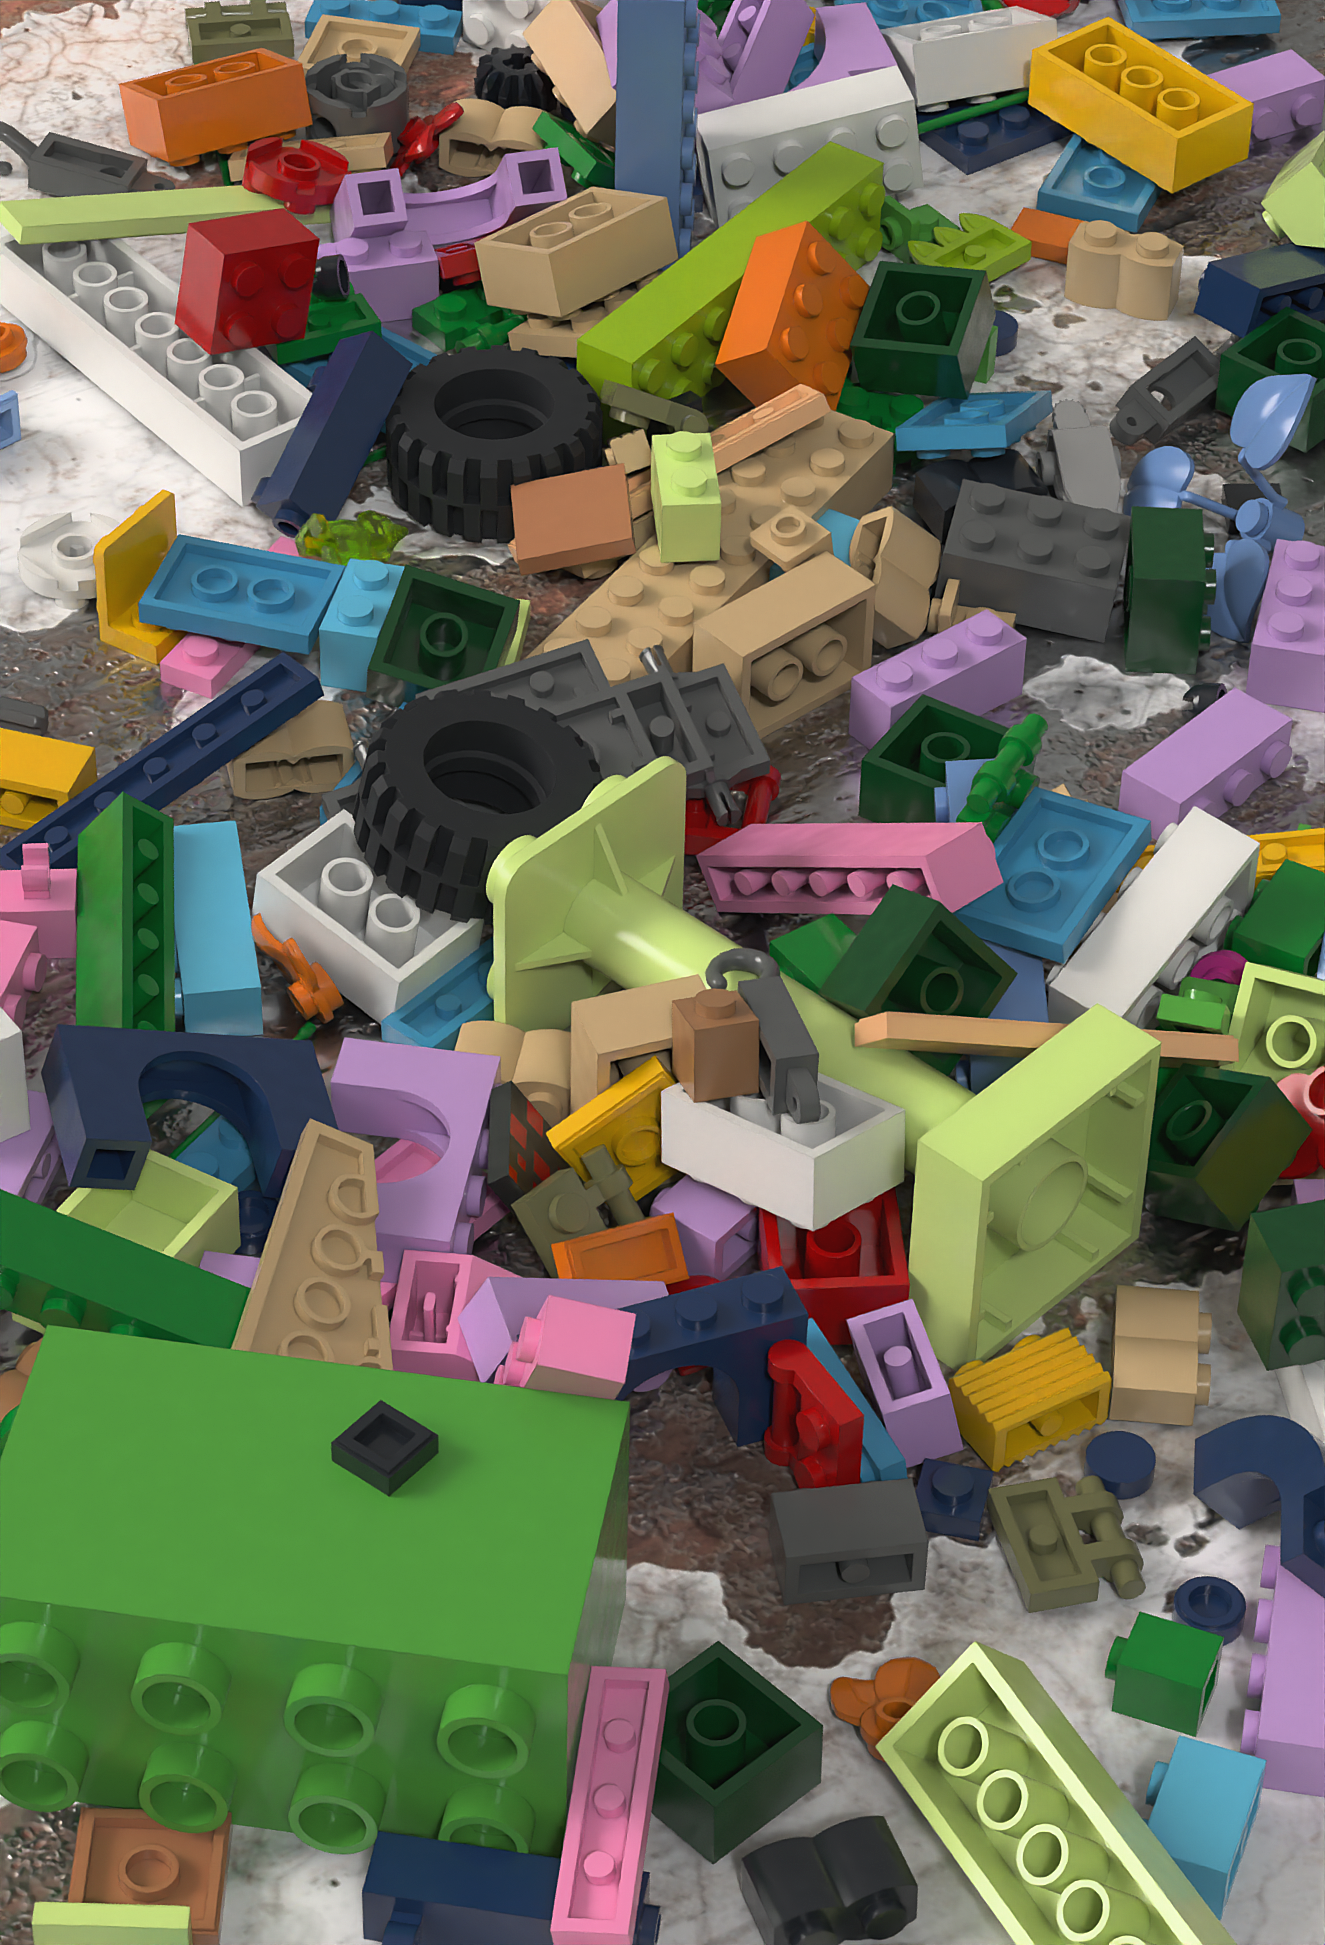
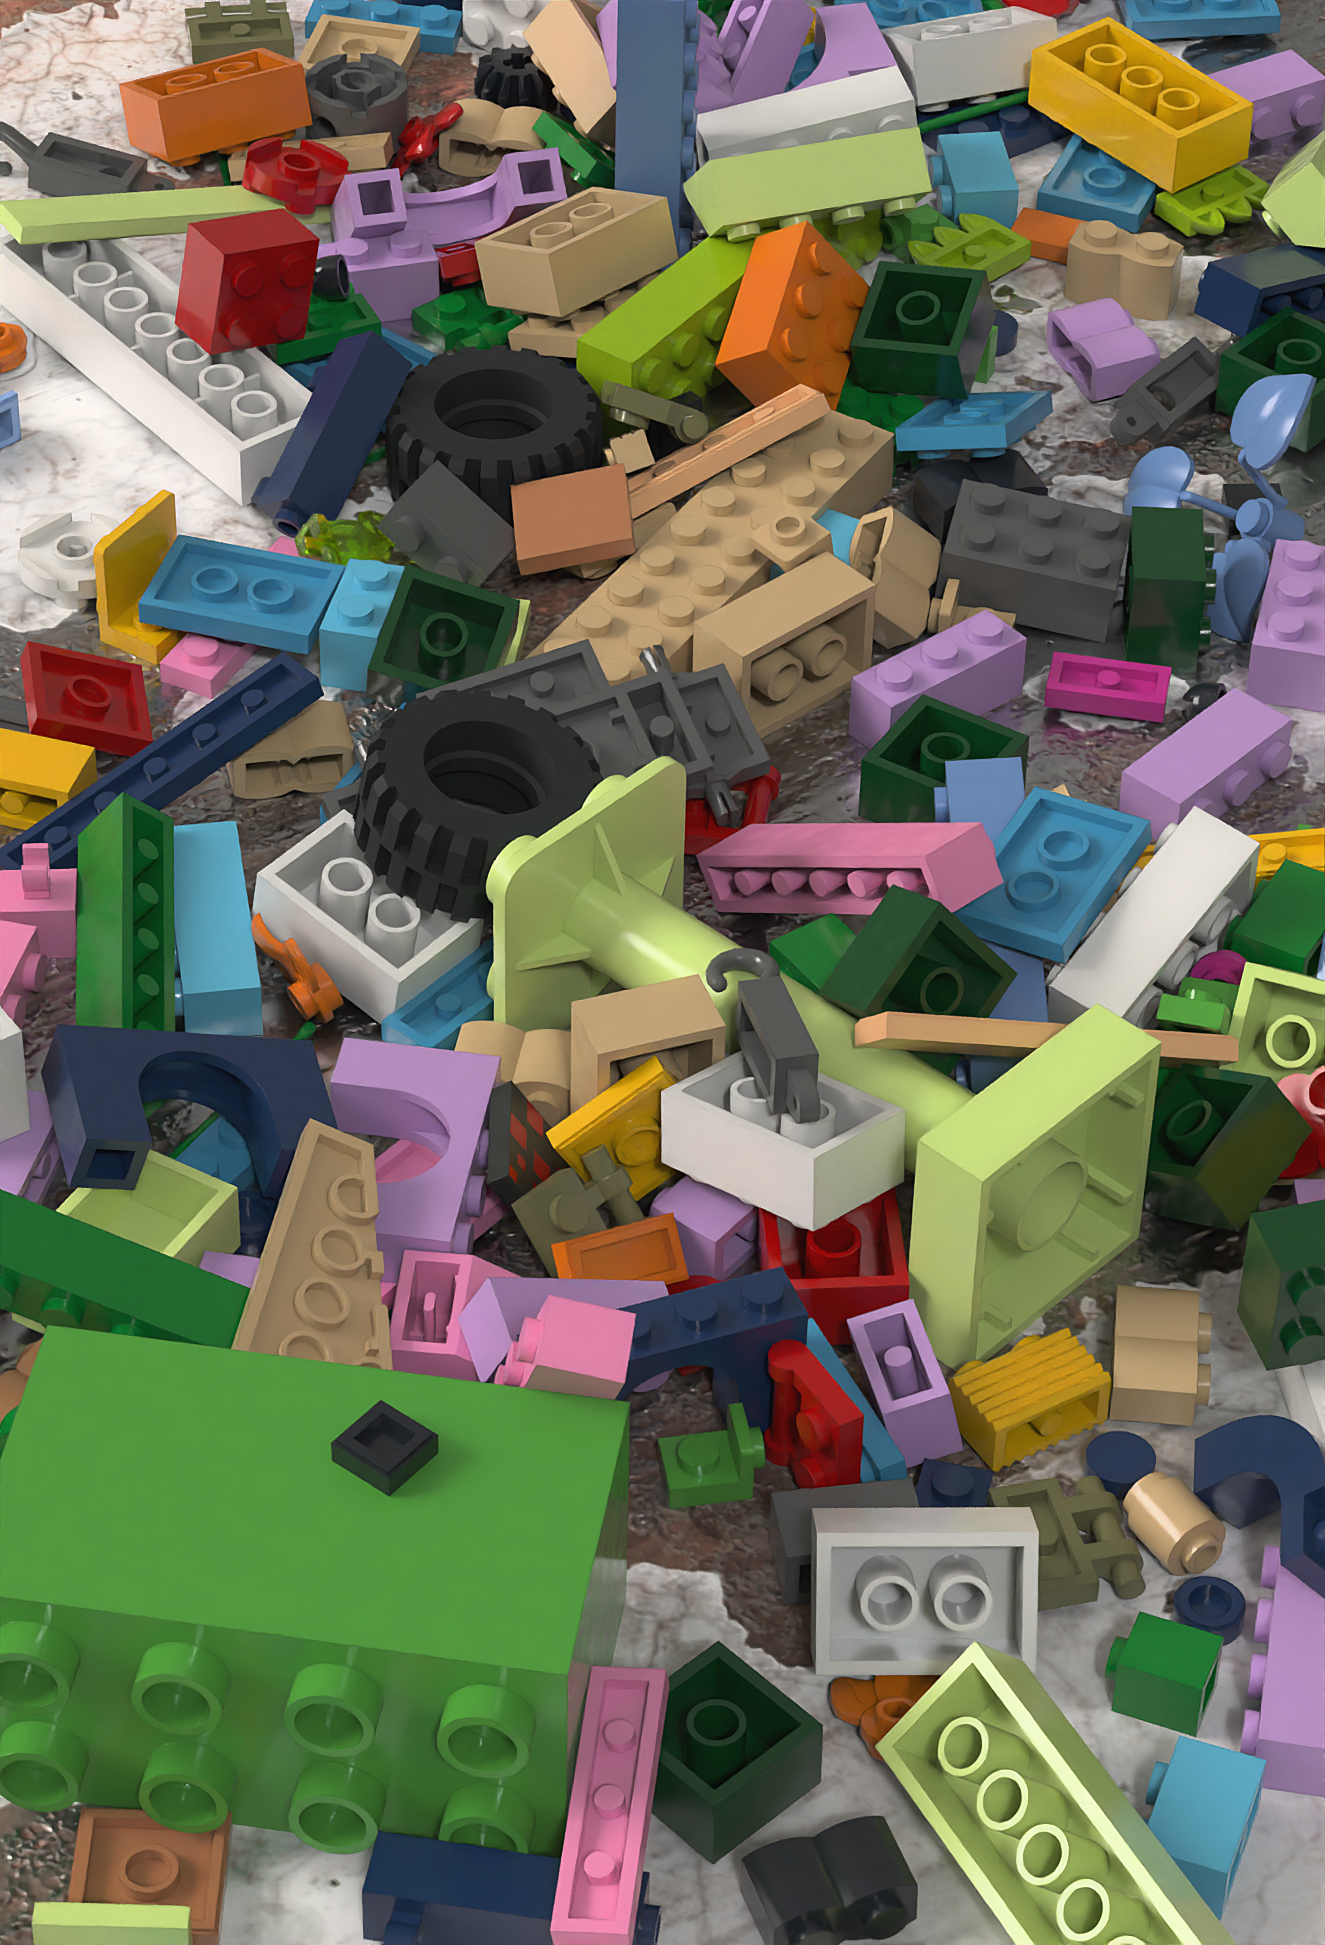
(85, 699): none -> red plate
(449, 528): none -> dark grey brick
(685, 497): yellowish green brick -> none
(712, 1464): none -> bright green bracket
(715, 1045): medium nougat brick -> none
(810, 184): none -> yellowish green slope
(920, 1587): none -> white brick
(974, 177): none -> medium azure brick
(1008, 779): green plate -> none
(1080, 460): light grey hinge -> none
(1100, 347): none -> lavender brick
(1107, 687): none -> dark pink plate
(1174, 1524): none -> tan brick
(1213, 201): none -> lime plate

